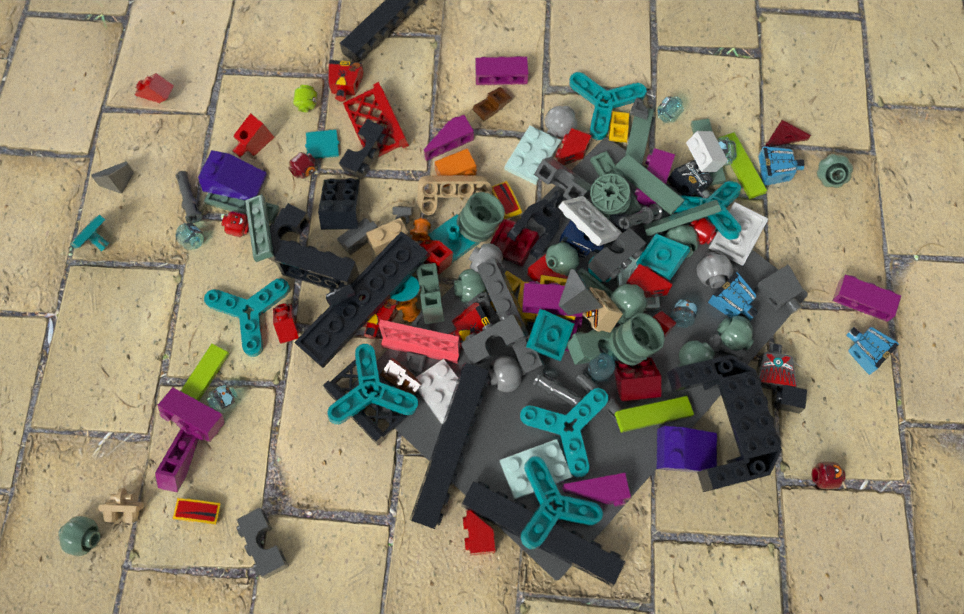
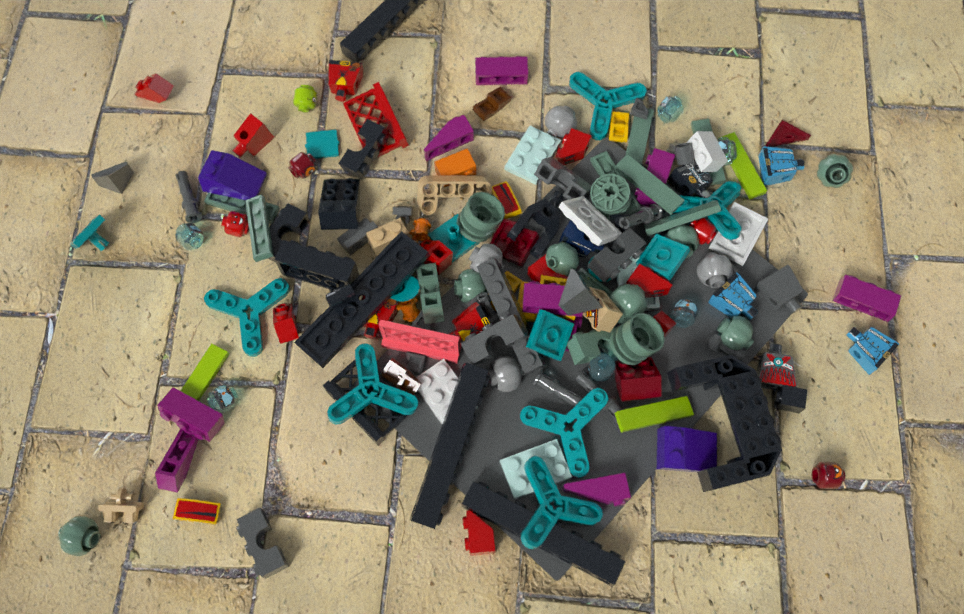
(682, 152): none -> dark grey piece
(695, 352): sand green plant -> none

